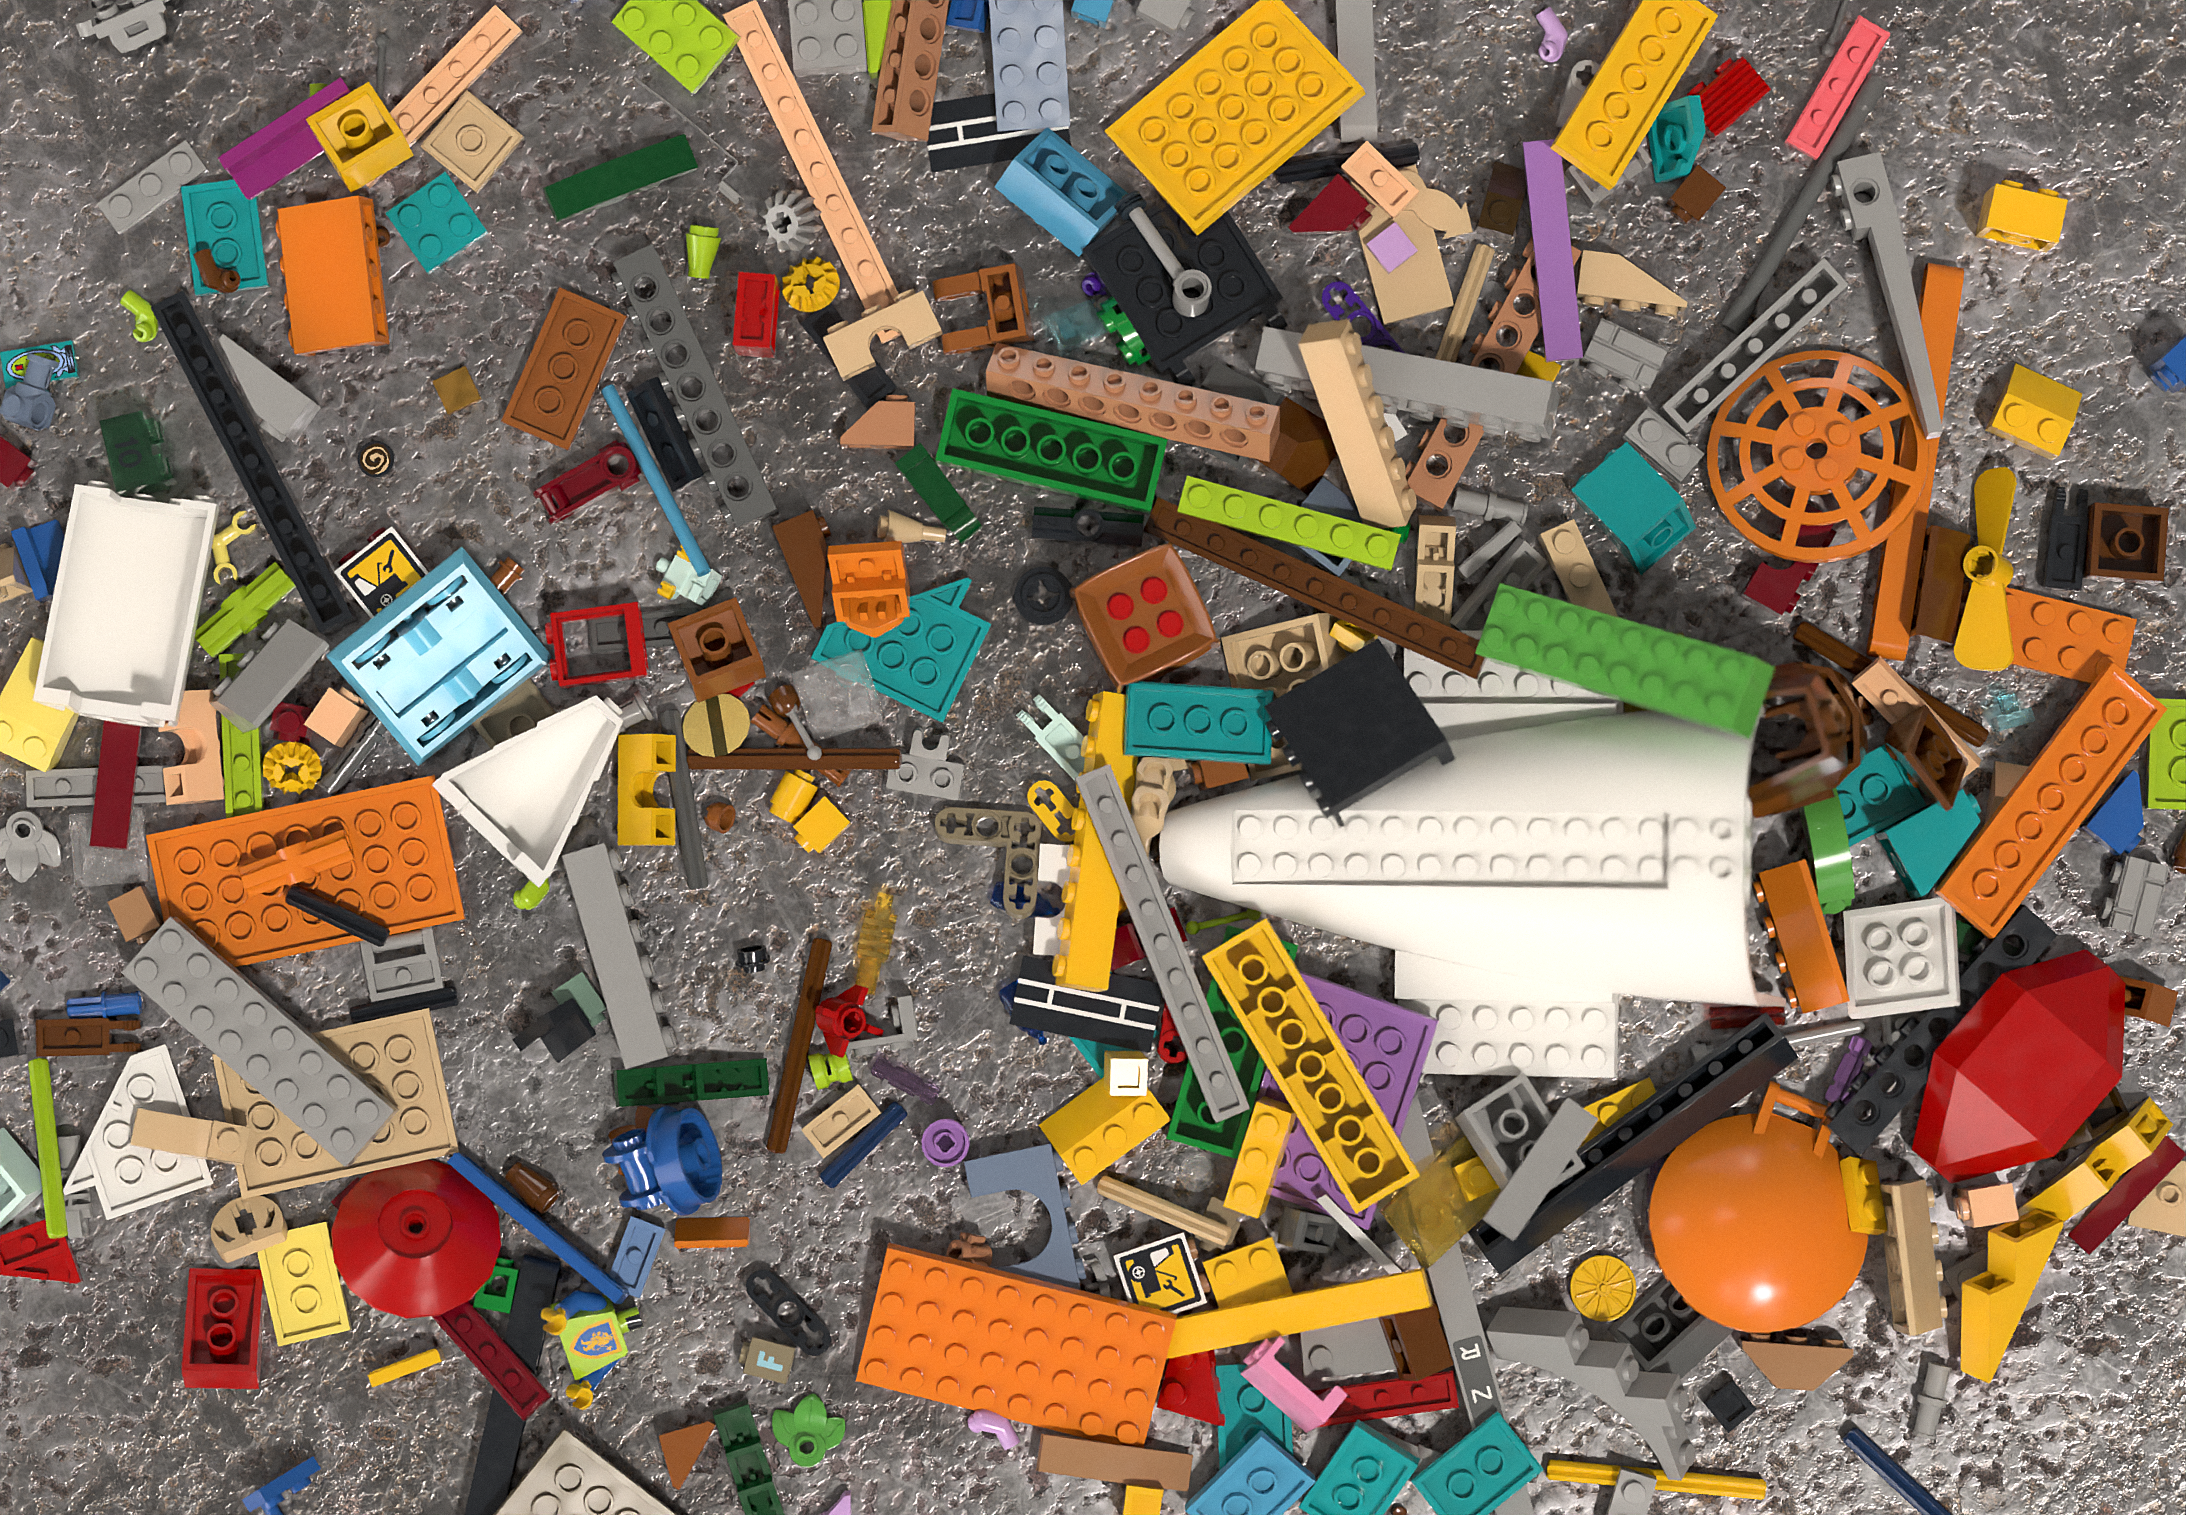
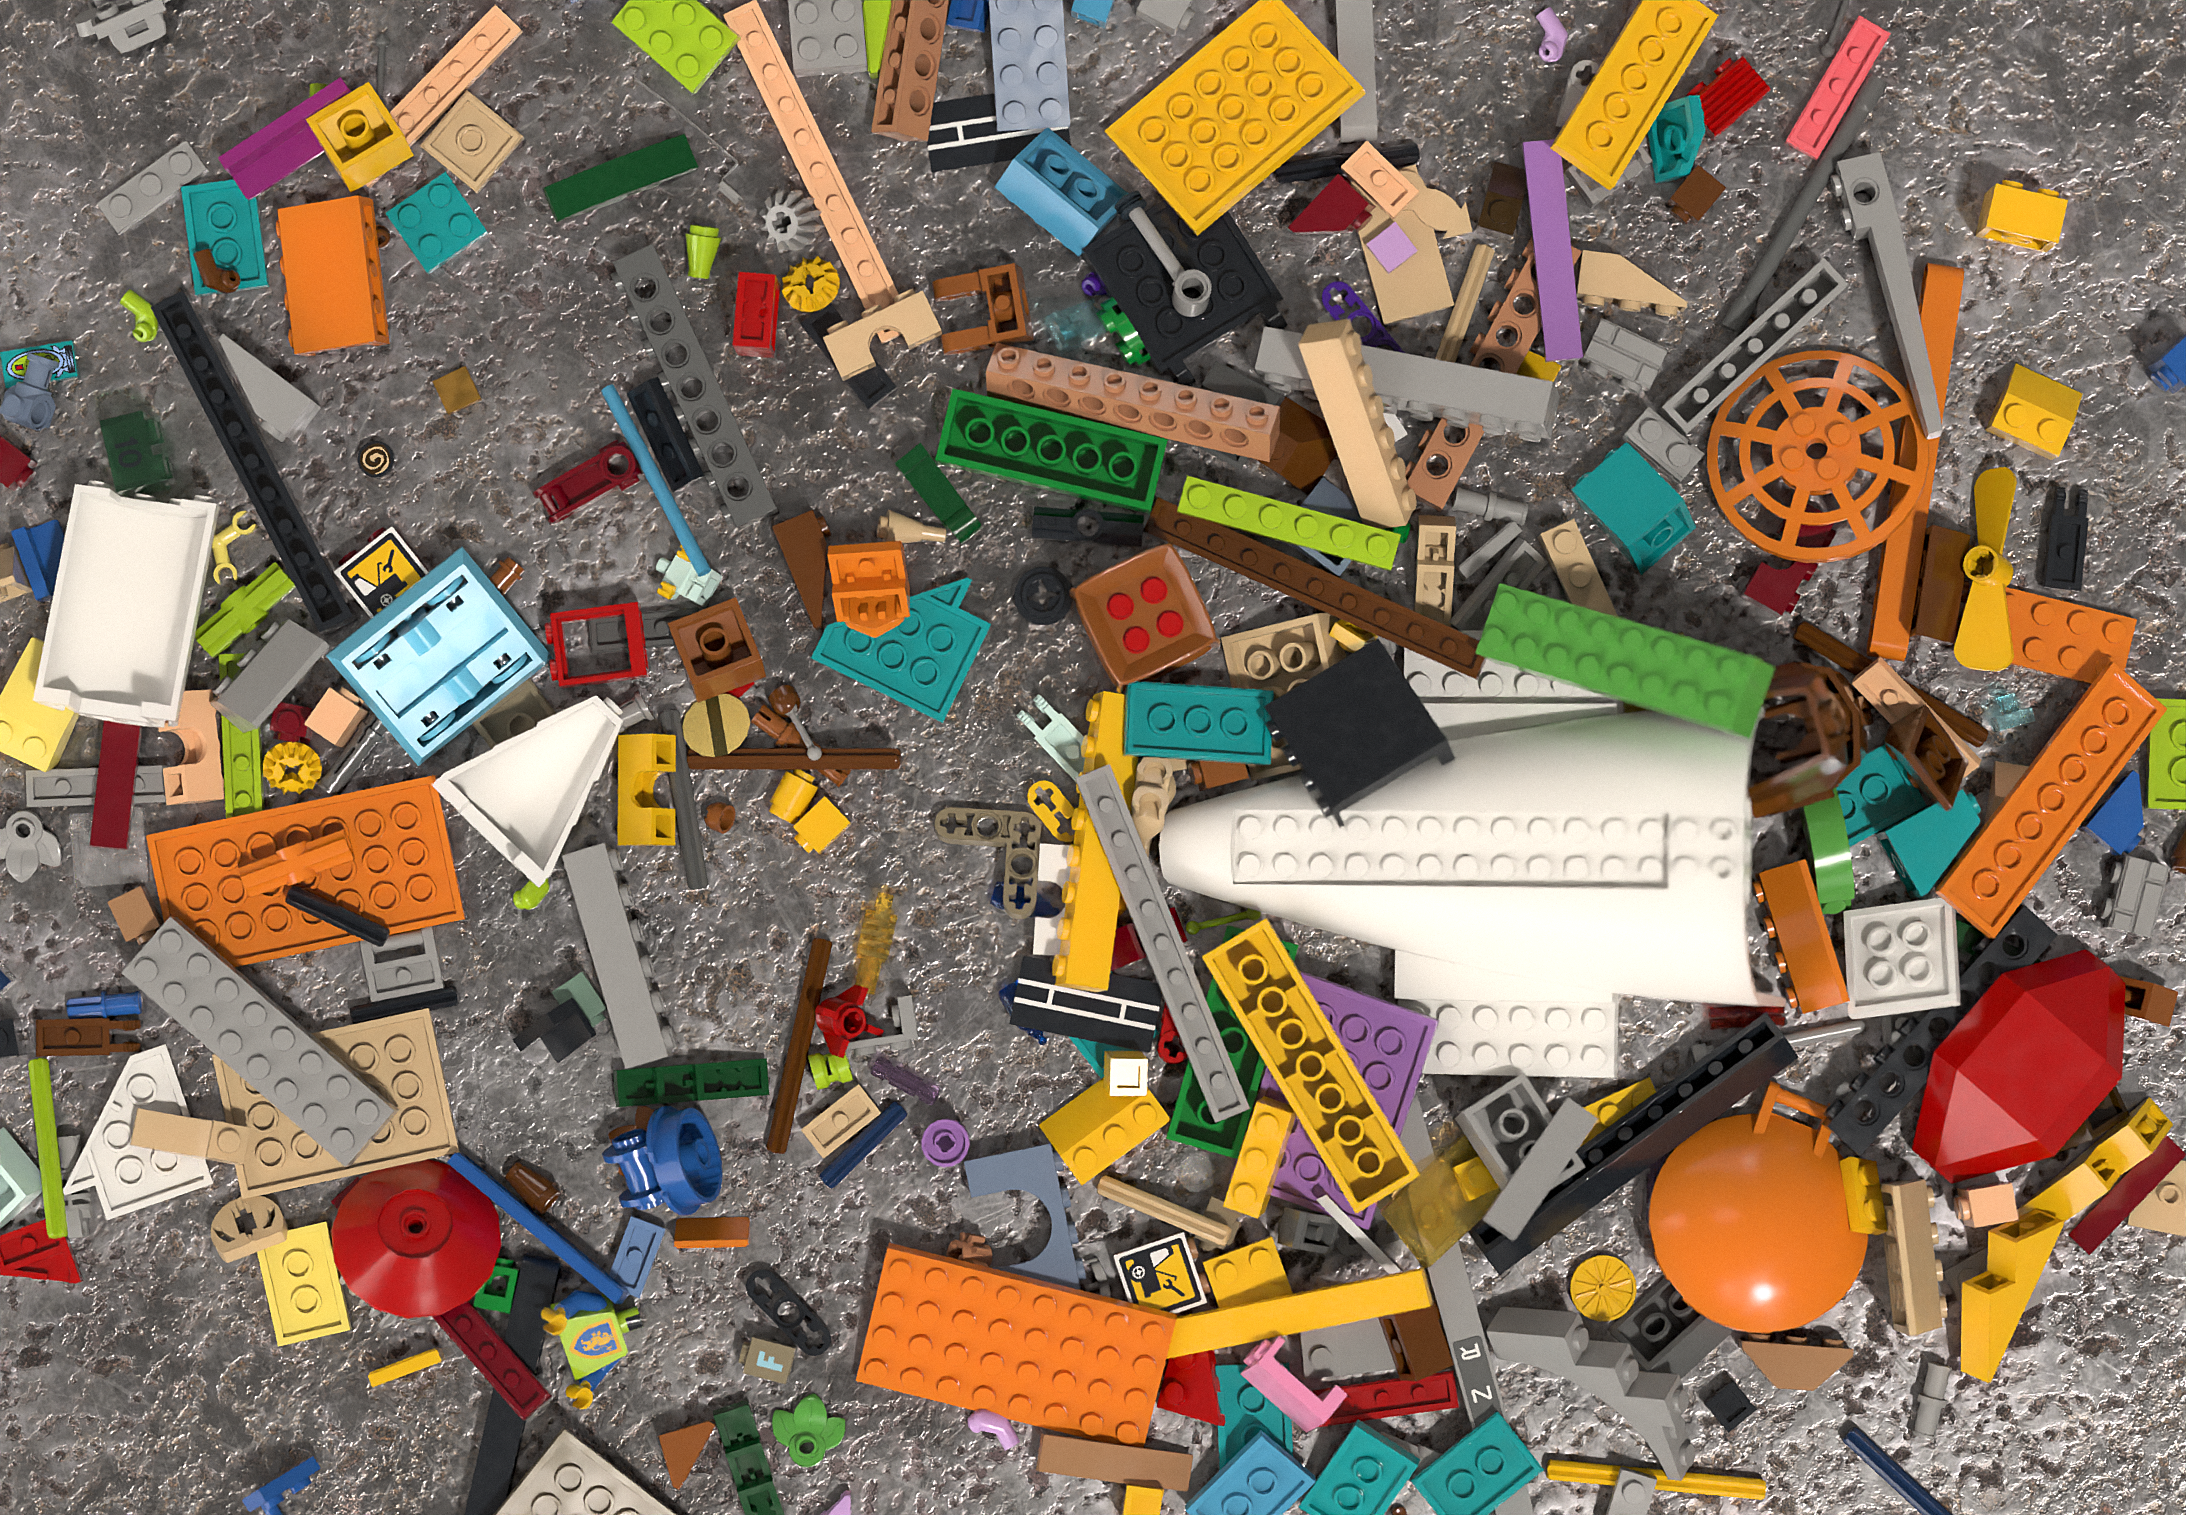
(223, 1329): red slope -> none
(564, 369): dark orange plate -> none
(752, 958): black plate -> none
(838, 695): clear plate -> none
(884, 426): nougat slope -> none
(927, 769): light grey plate -> none
(1848, 1068): medium lavender axle -> none
(2126, 543): reddish brown brick -> none

